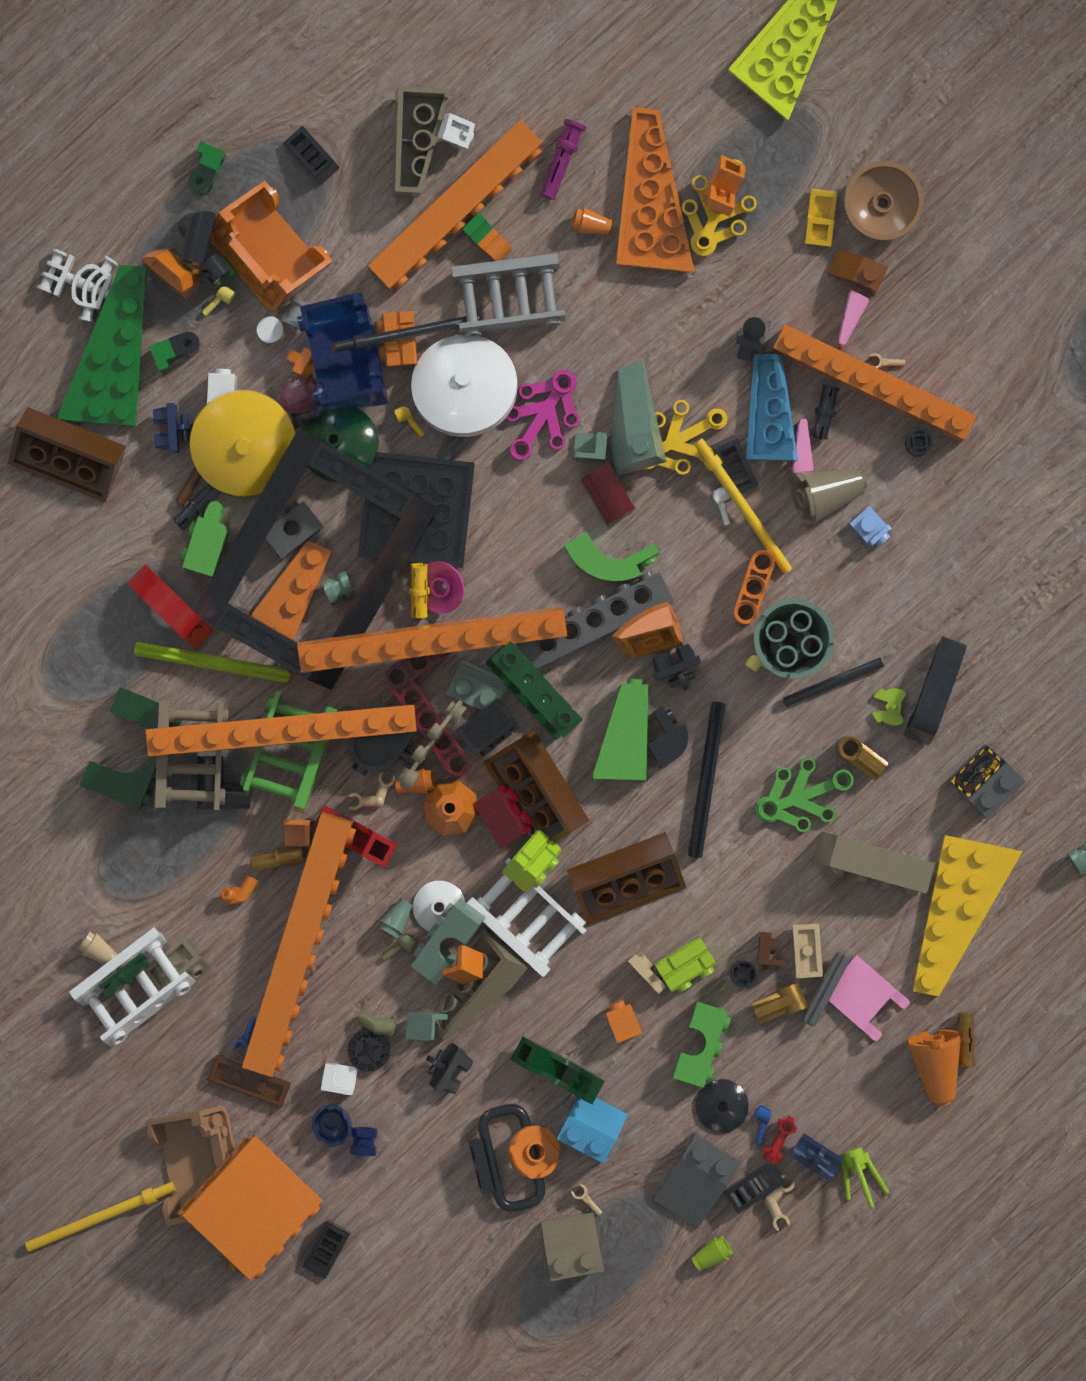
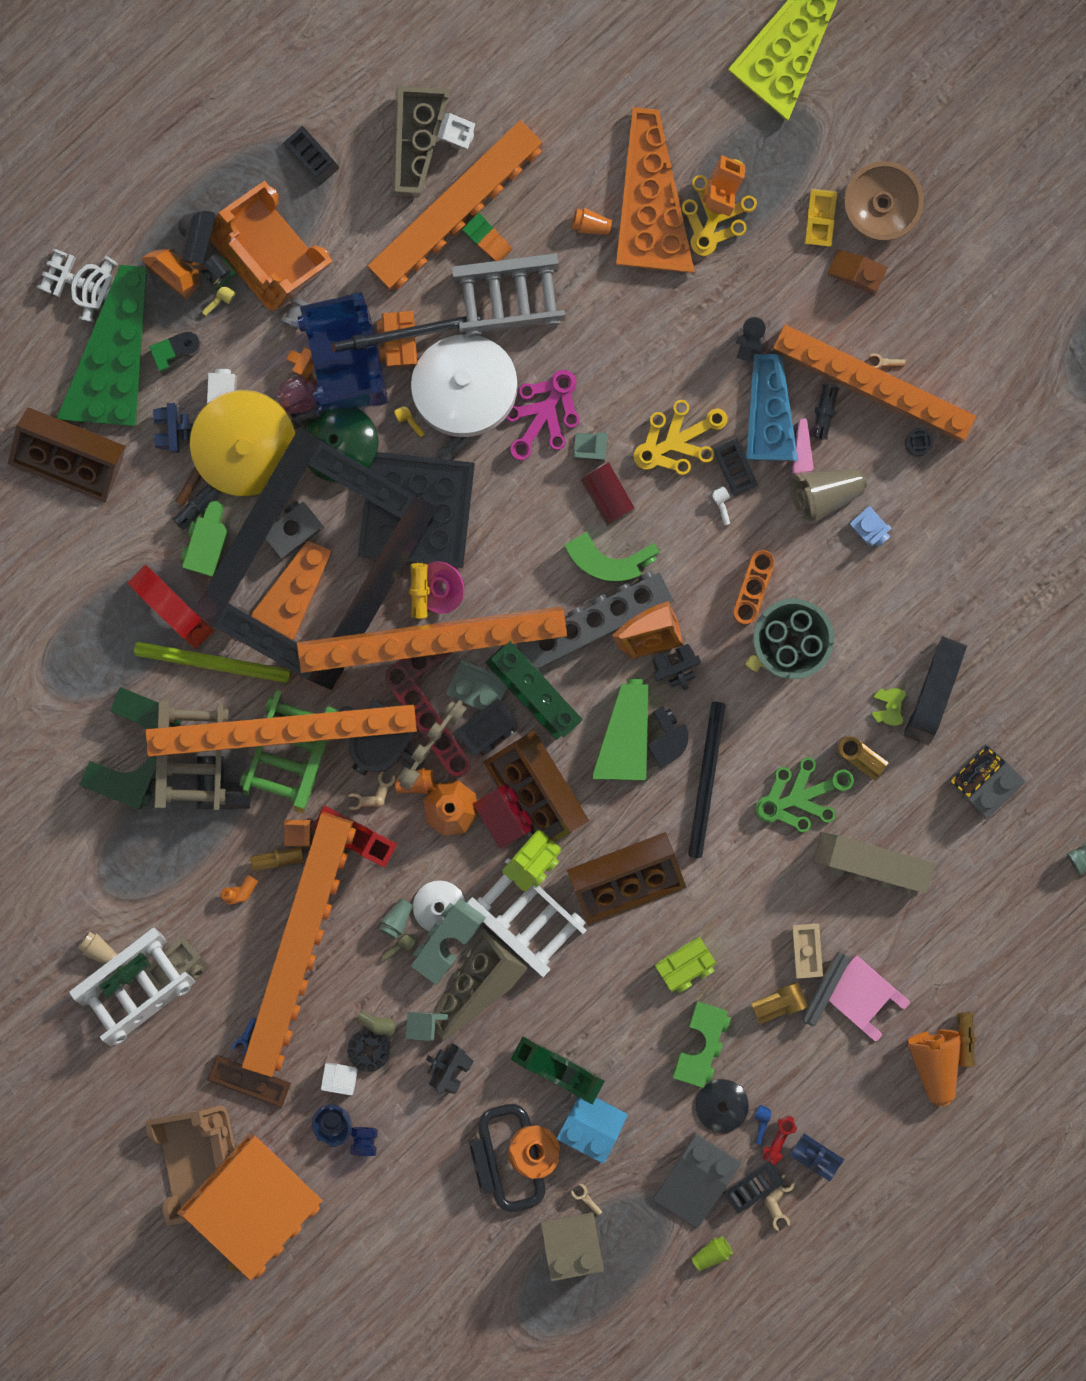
(147, 1197): yellow bar -> none
(208, 168): leg -> none
(270, 330): white tile -> none
(335, 1229): black slope -> none
(337, 588): sand green wheel -> none
(468, 966): orange panel -> none
(566, 147): magenta pin -> none
(623, 1021): orange brick -> none
(635, 428): sand green wedge -> none
(643, 967): tan plate -> none
(713, 464): yellow bar -> none
(743, 973): black wheel -> none
(766, 947): reddish brown bracket -> none
(833, 682): black bar -> none
(853, 311): bright pink slope -> none
(856, 1160): lime plant -> none
(962, 894): yellow wing -> none

